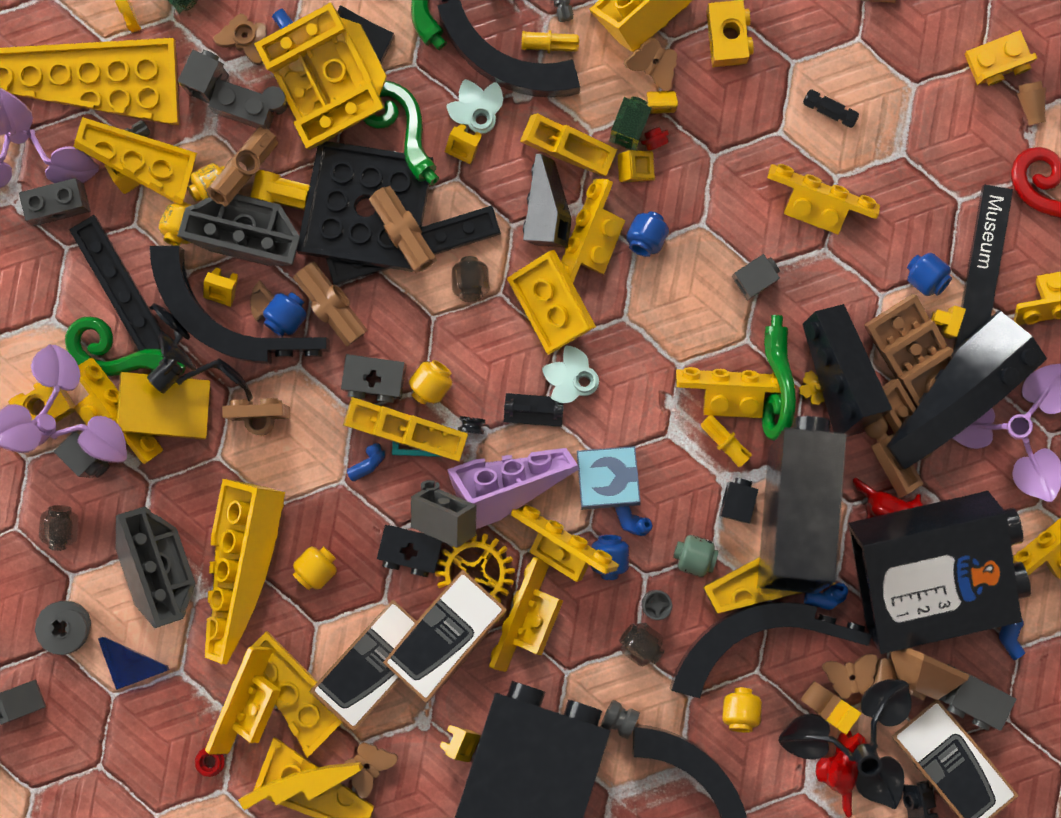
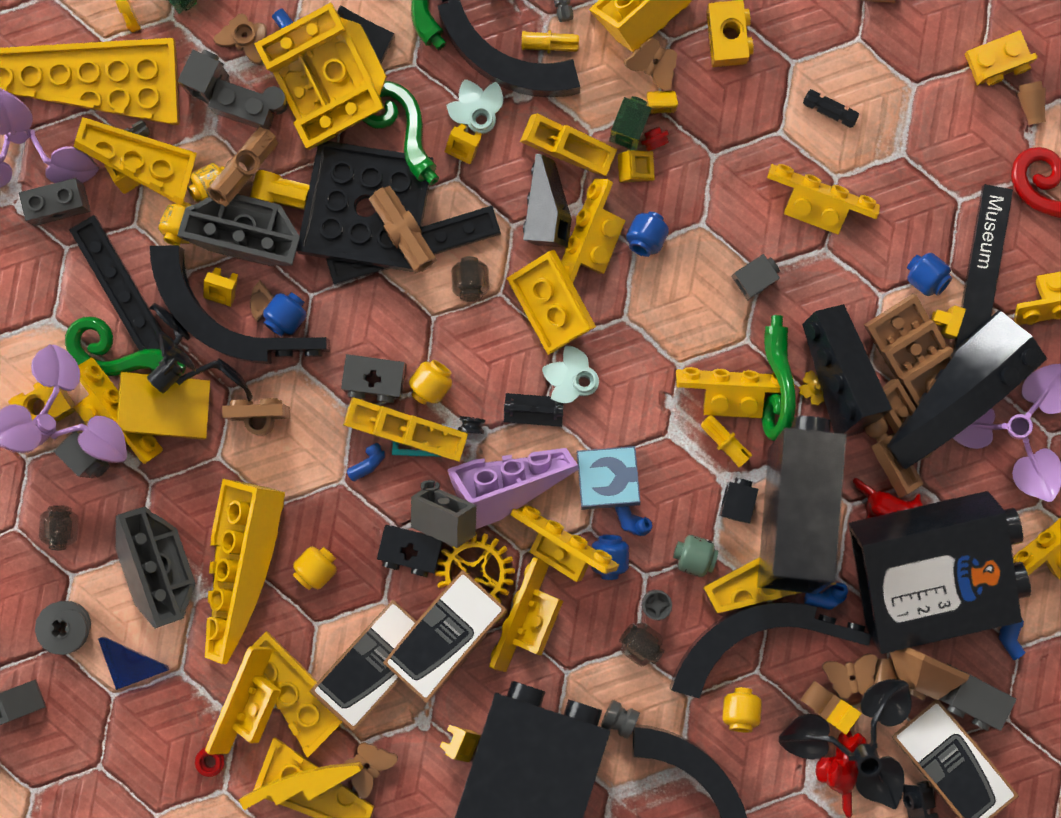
(330, 303): medium nougat piece -> none

